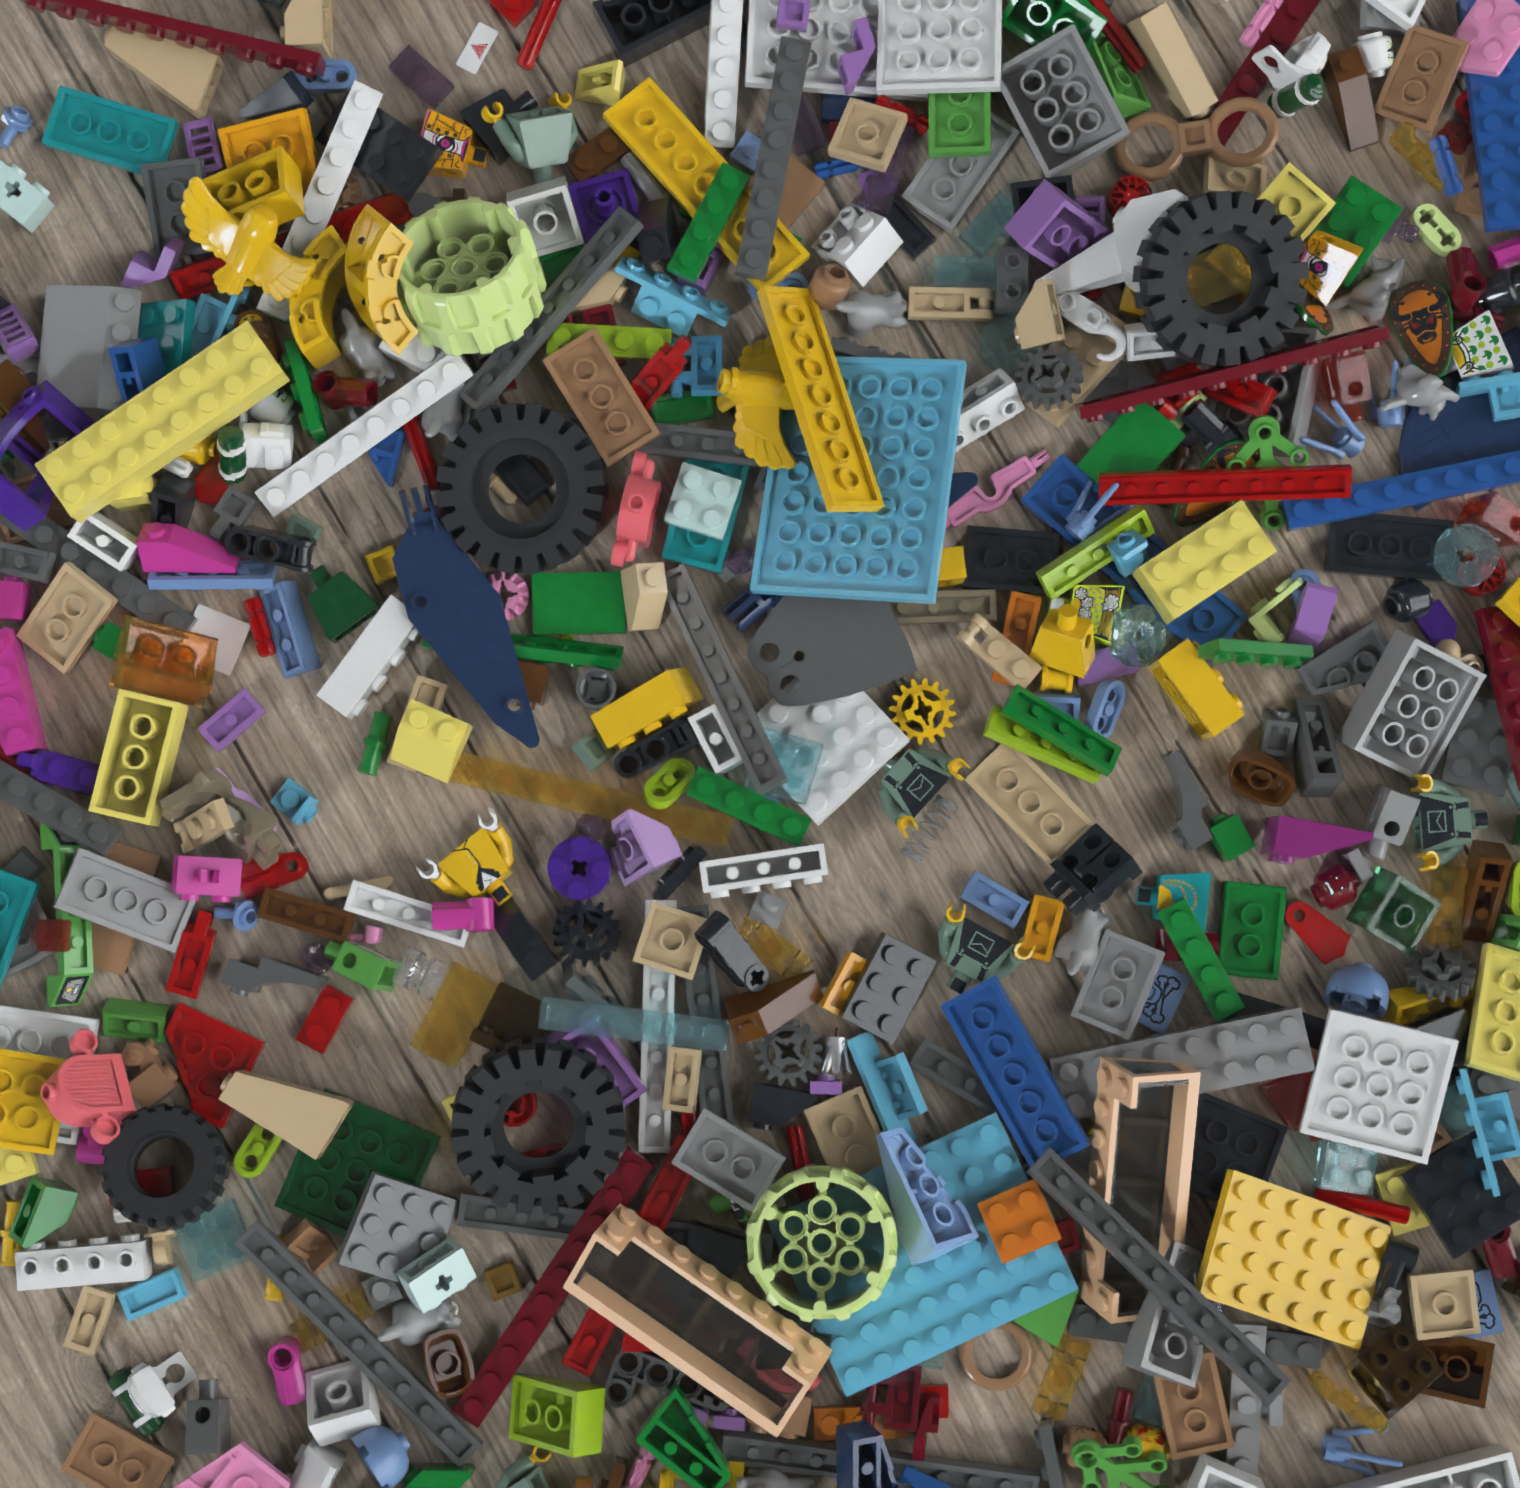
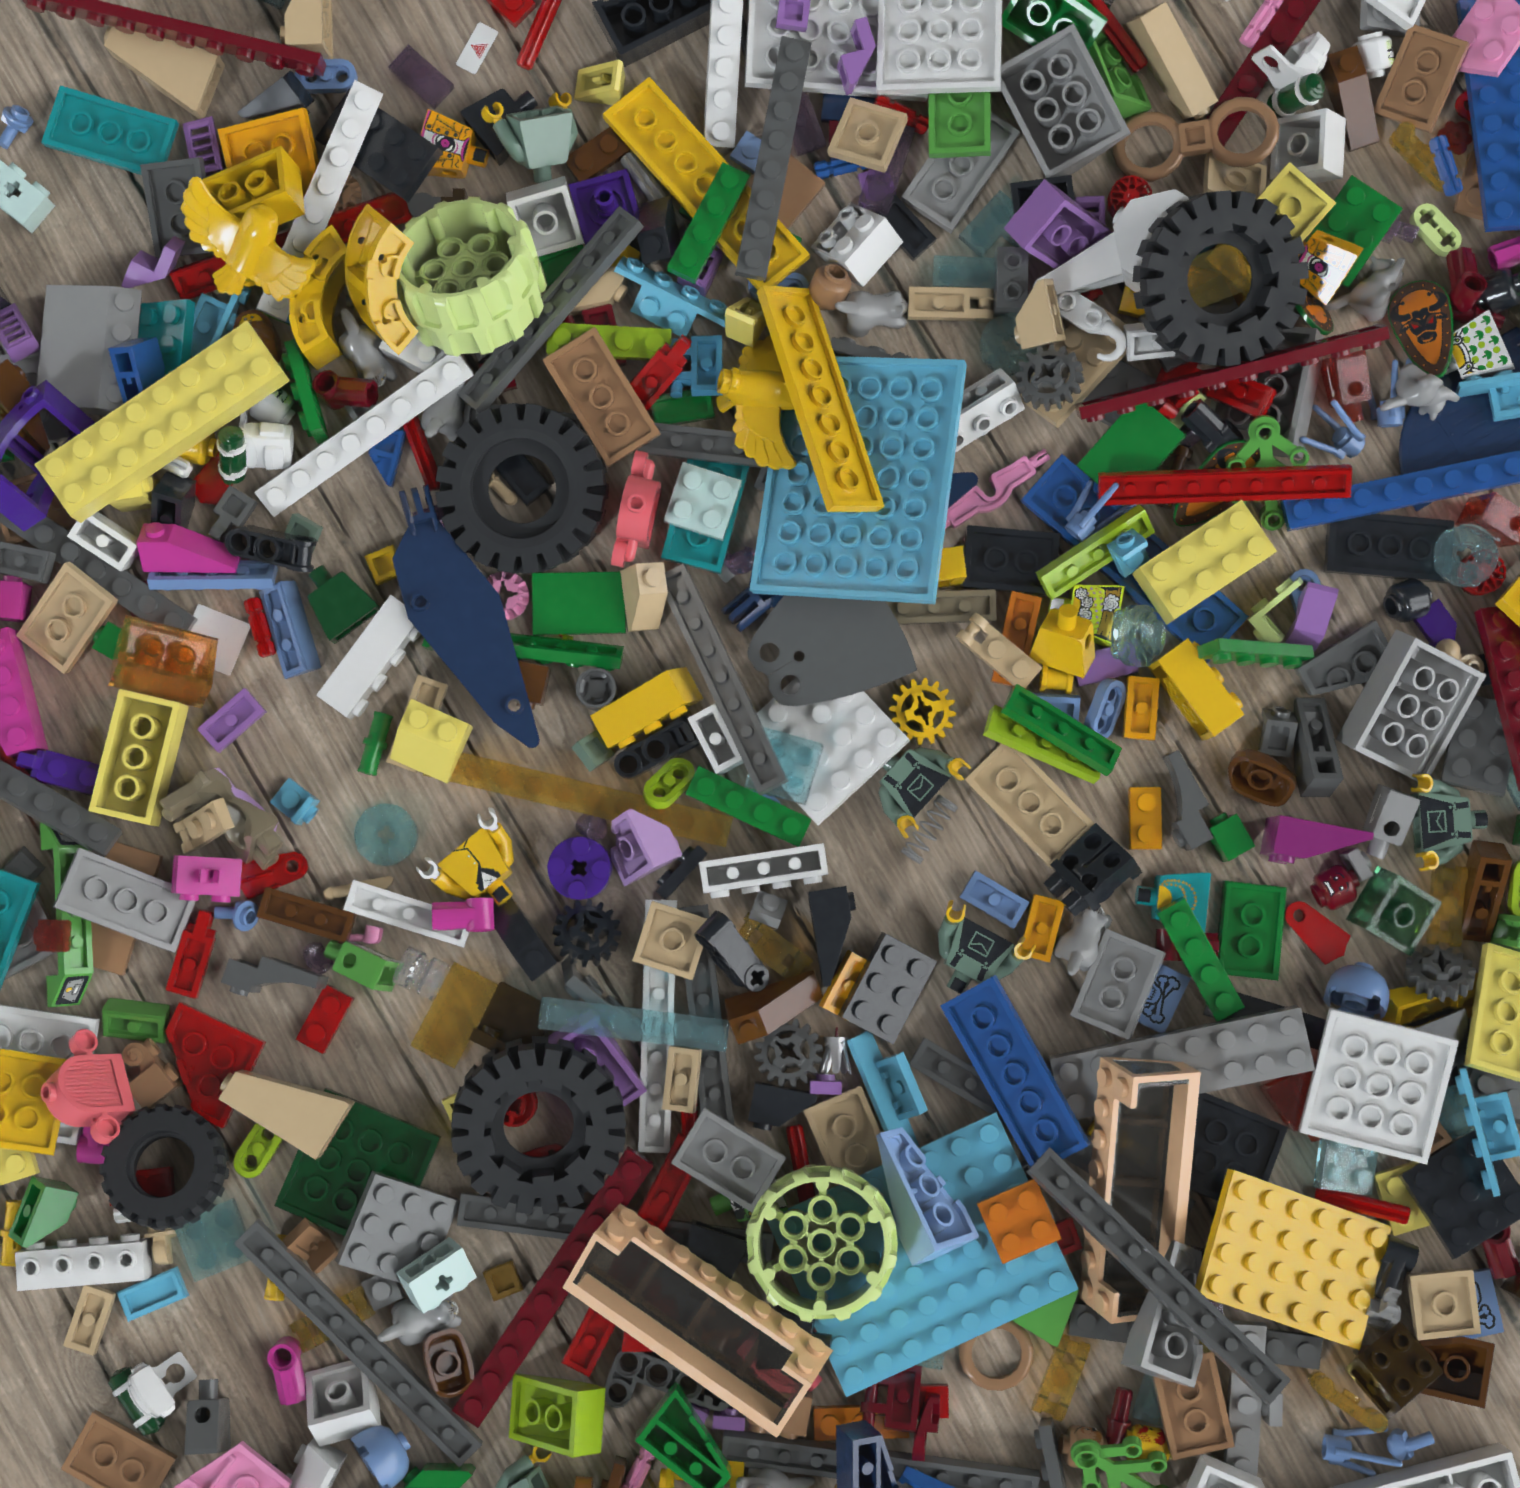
(396, 849): none -> clear light blue plate
(745, 321): none -> light yellow slope
(830, 922): none -> black slope
(1141, 708): none -> light orange plate
(1145, 818): none -> light orange plate
(1312, 144): none -> white slope
(1403, 1447): none -> medium blue plate

